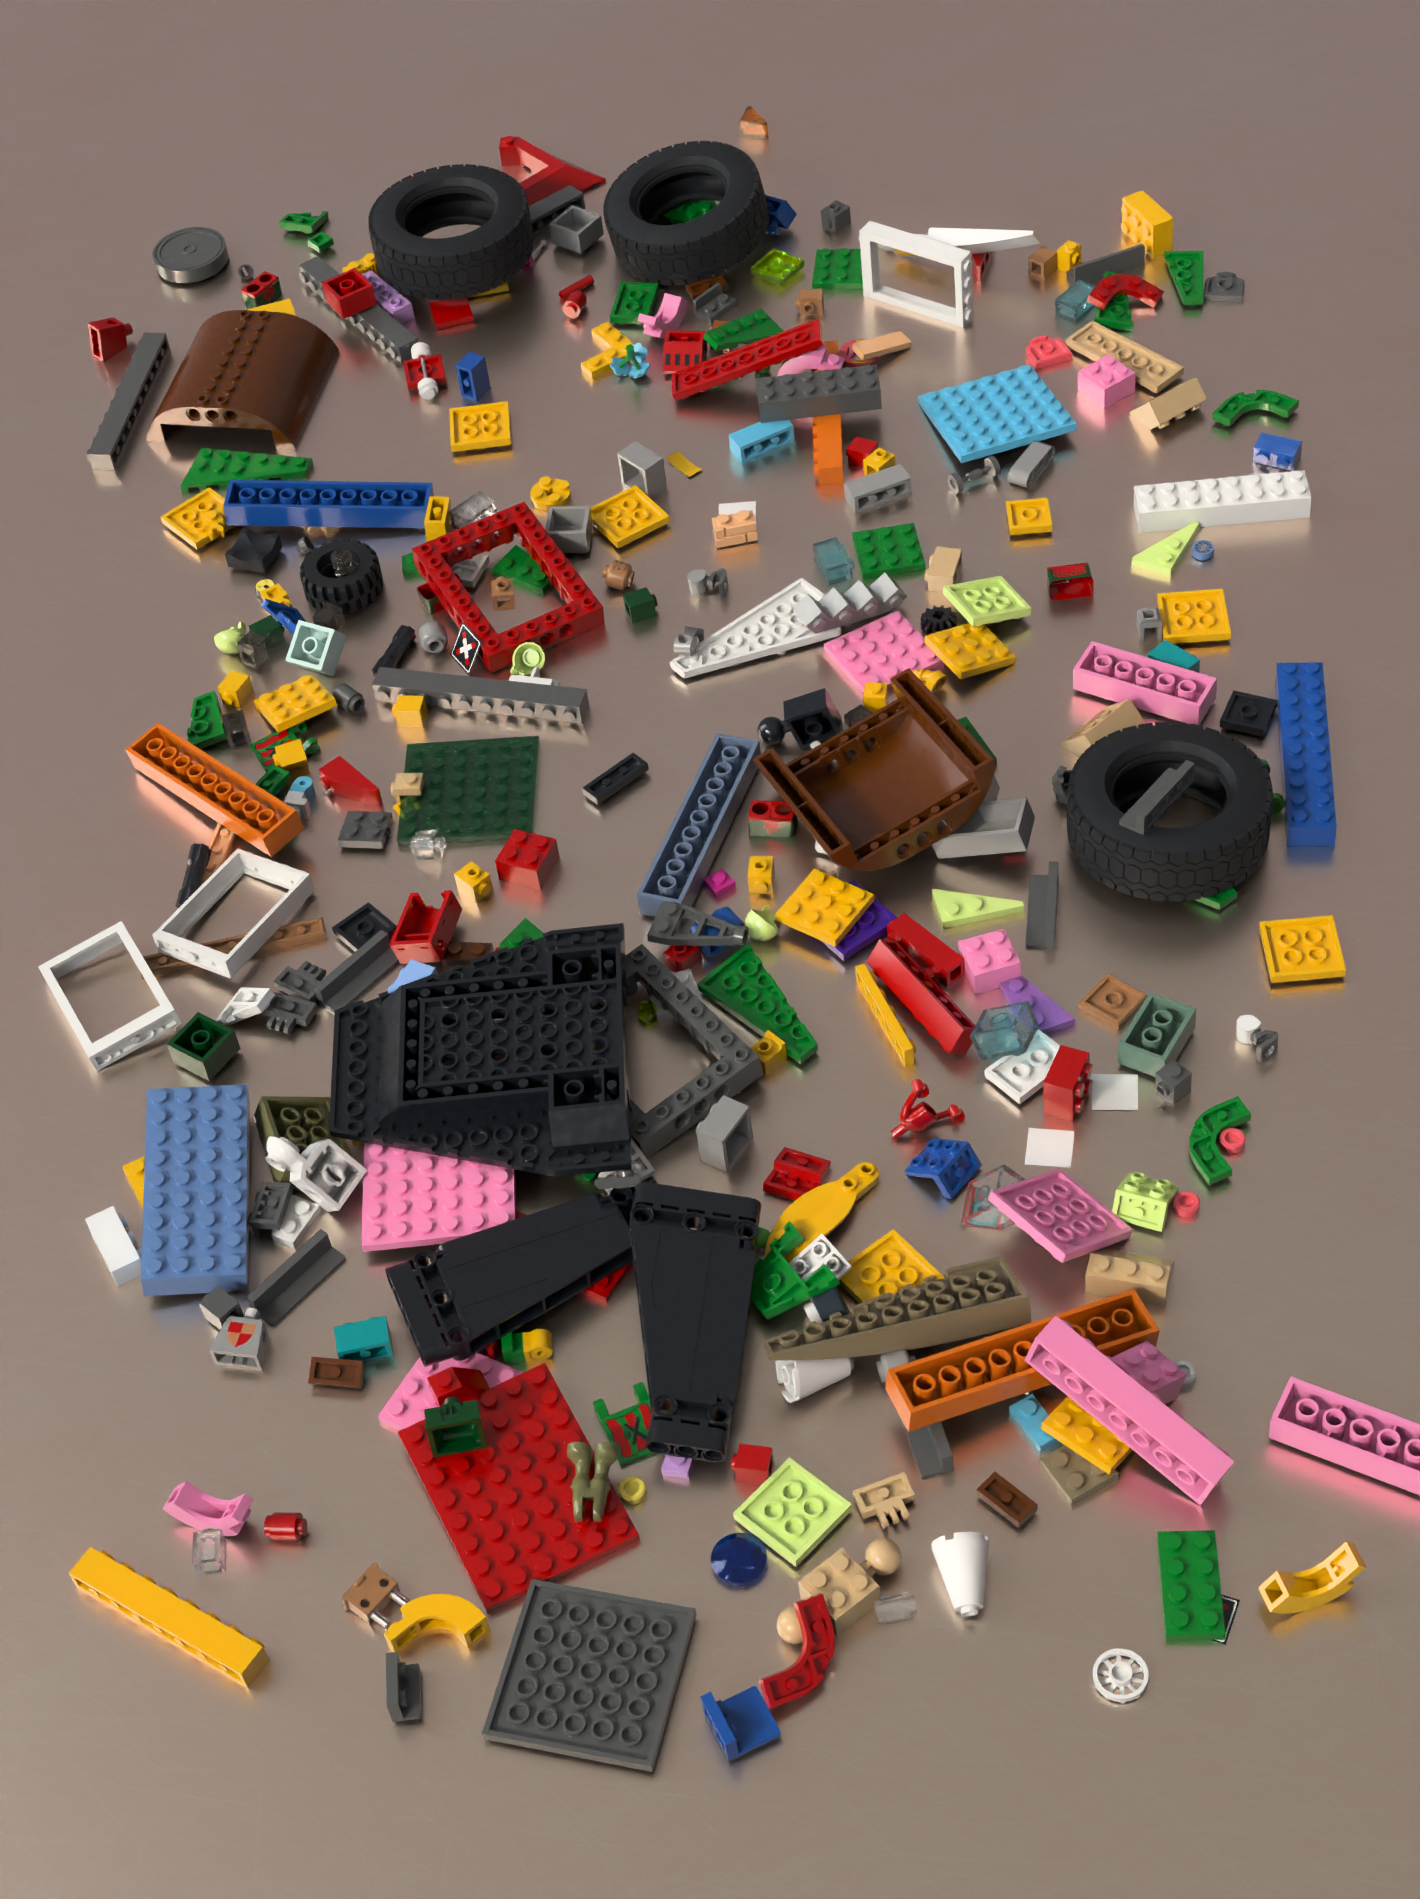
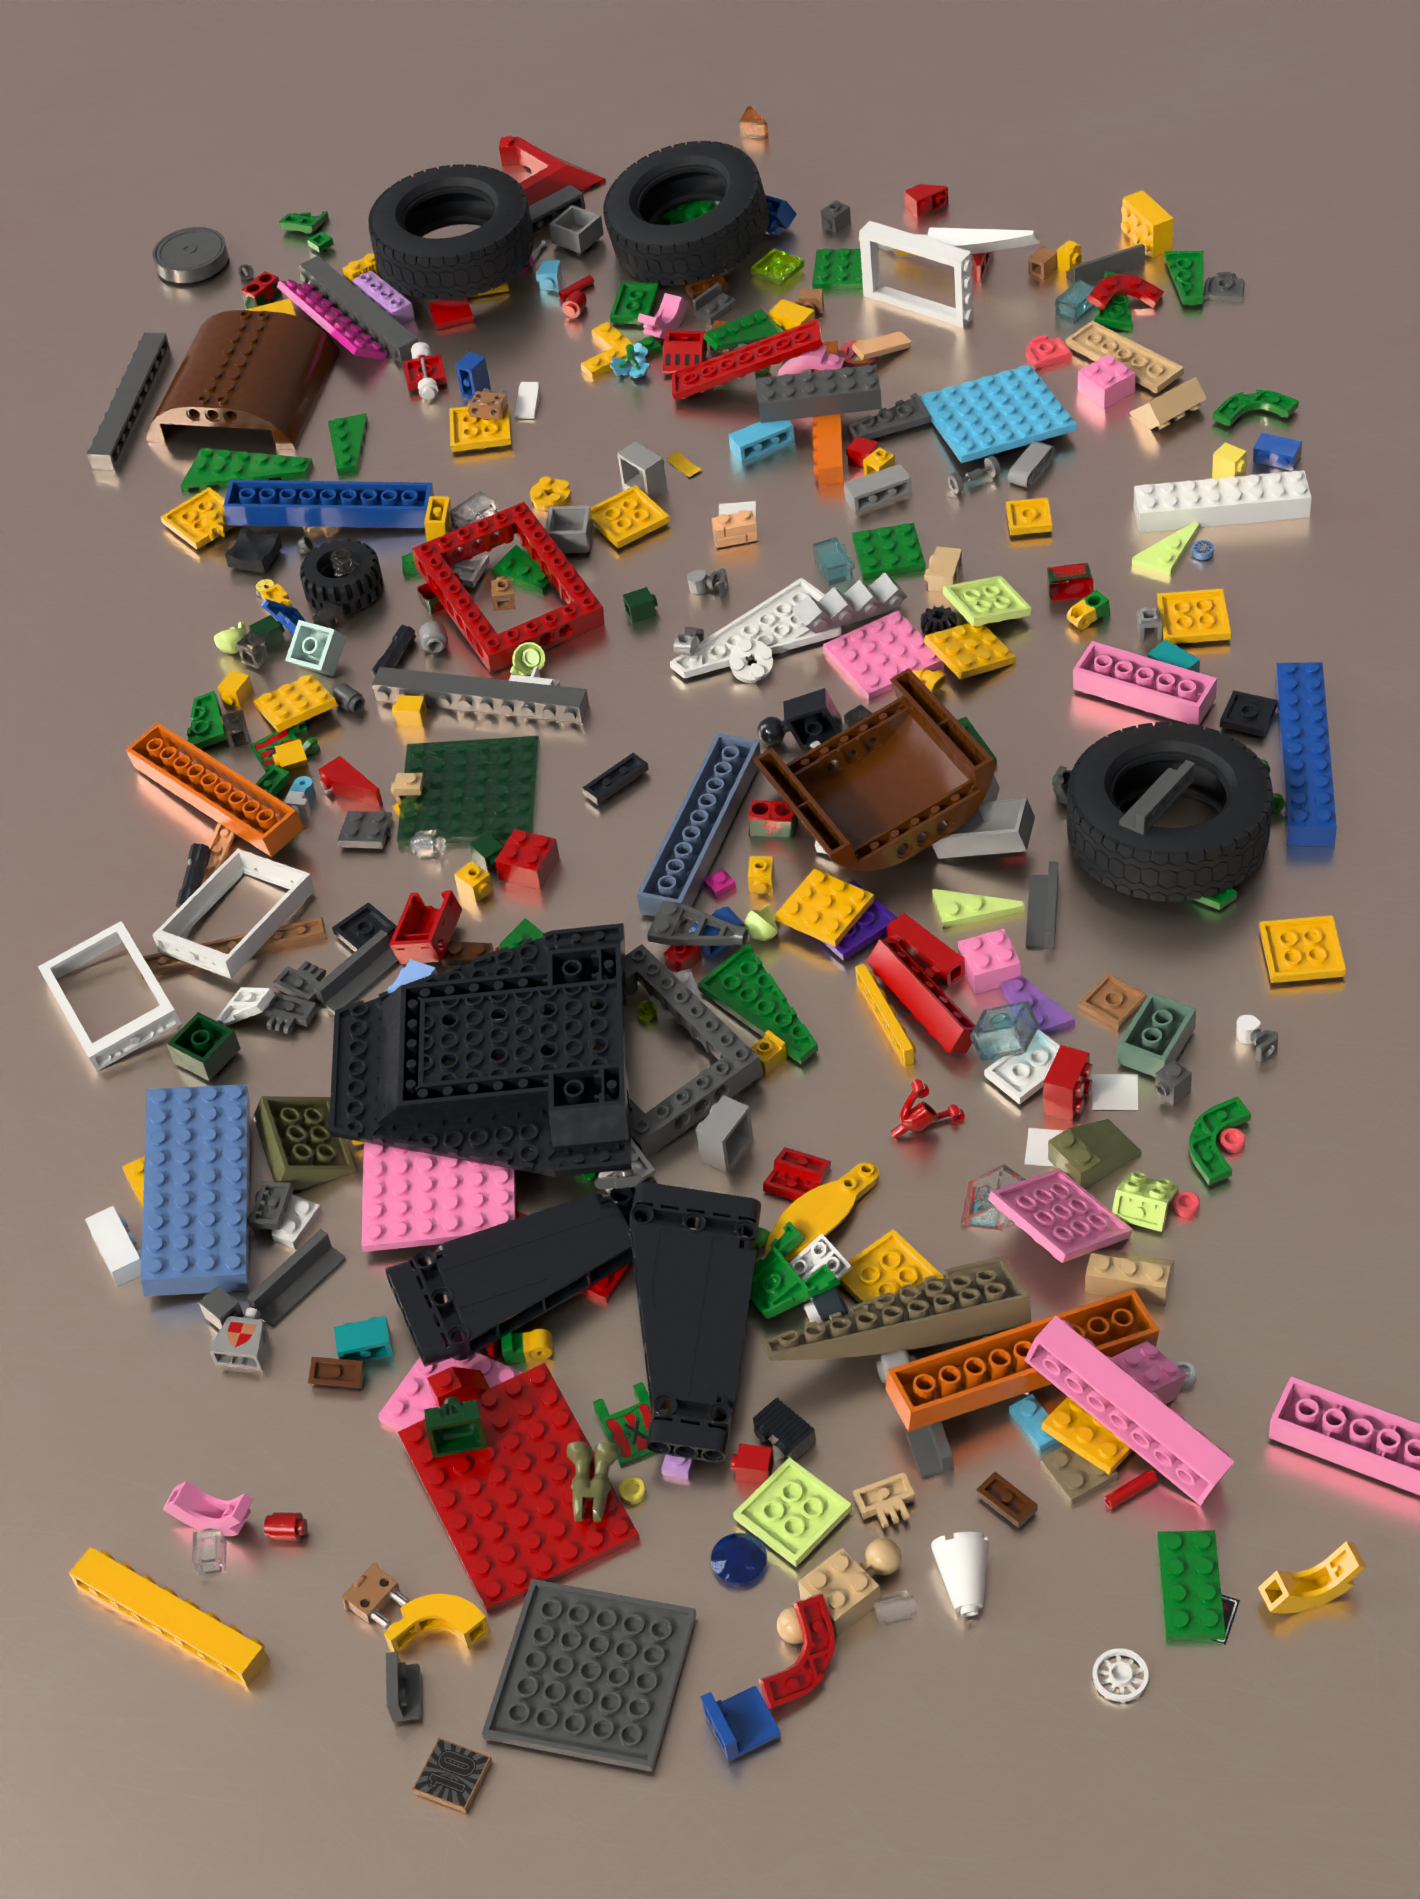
(108, 337): red torso -> none
(320, 1171): white brick -> none
(332, 319): none -> dark pink plate
(347, 441): none -> green wing
(349, 293): red brick -> none
(452, 1775): none -> tile
(465, 648): black sticker -> none
(485, 851): none -> dark green brick
(488, 404): none -> medium nougat piece
(528, 400): none -> white slope
(549, 275): none -> medium azure brick
(618, 575): medium nougat head -> none
(652, 346): none -> green plate
(747, 649): none -> white plate
(784, 1430): none -> black brick
(790, 315): none -> yellow brick
(809, 1376): white cone -> none
(875, 696): yellow brick -> none
(898, 418): none -> dark grey wing
(925, 198): none -> red slope
(947, 1162): blue bracket -> none
(1089, 610): none -> leg
(1091, 1151): none -> olive slope
(1103, 723): tan slope -> none
(1130, 1489): none -> red piece
(1229, 462): none -> light yellow brick

